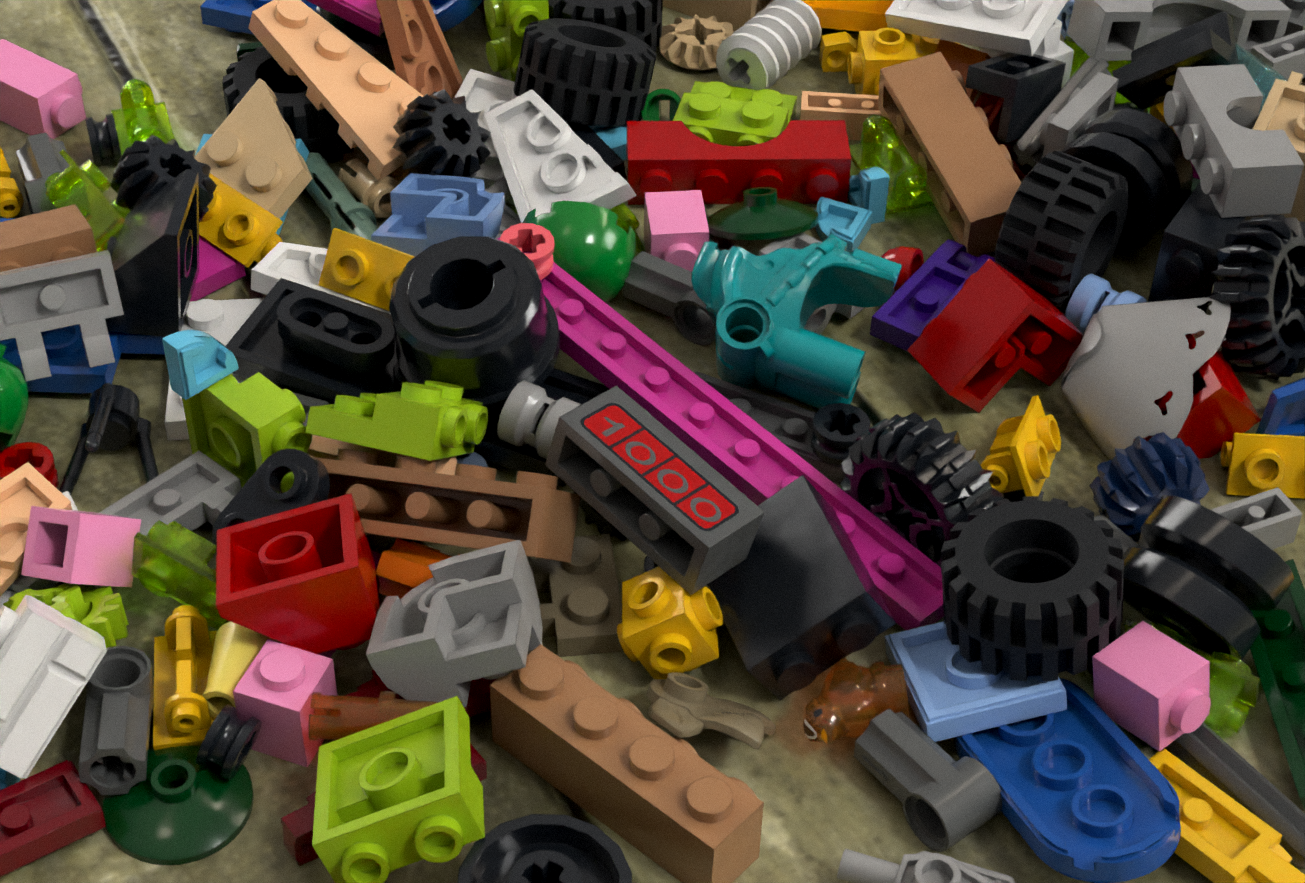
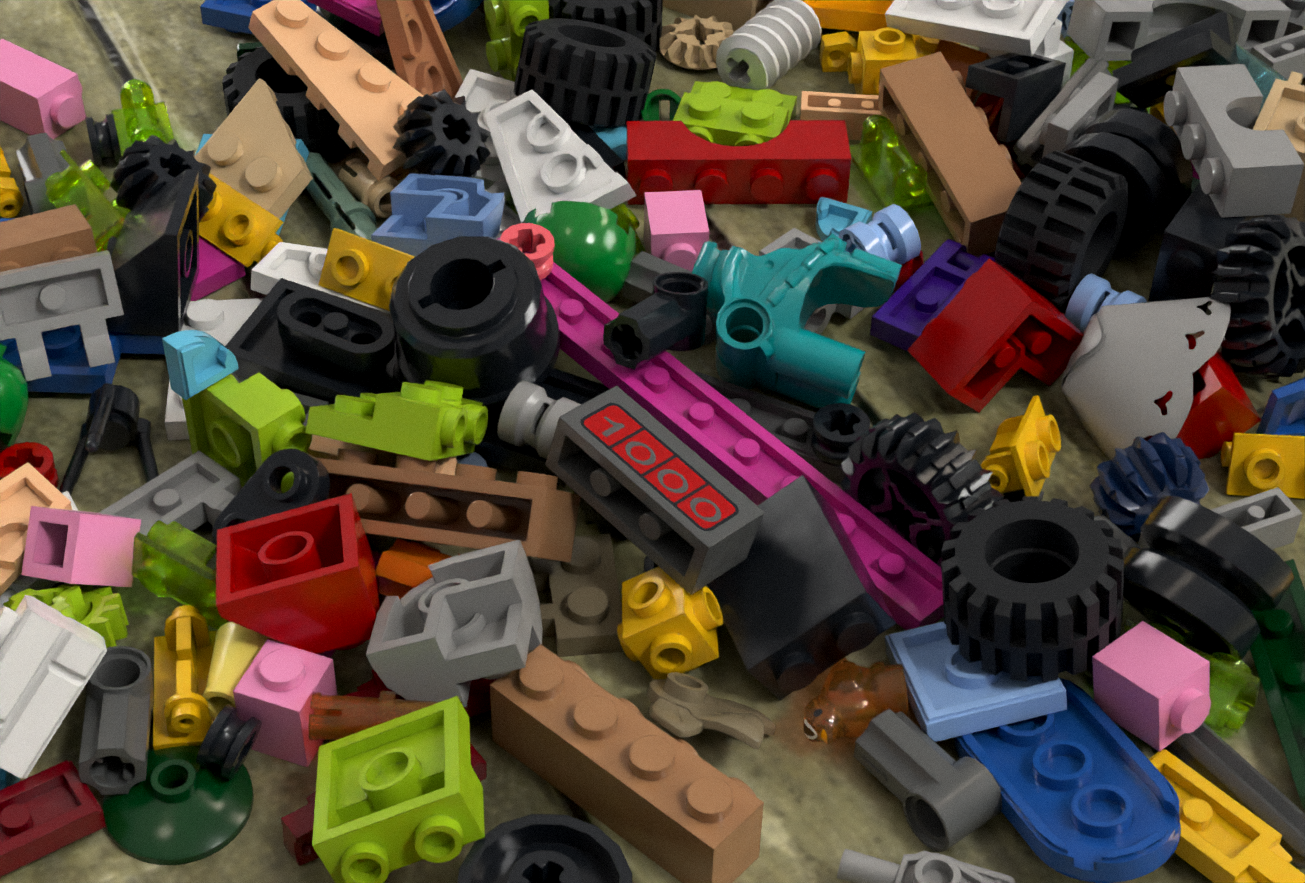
(665, 321): none -> black piece
(762, 217): dark green dish -> none
(870, 191): medium azure tile -> none
(888, 235): none -> light blue wheel

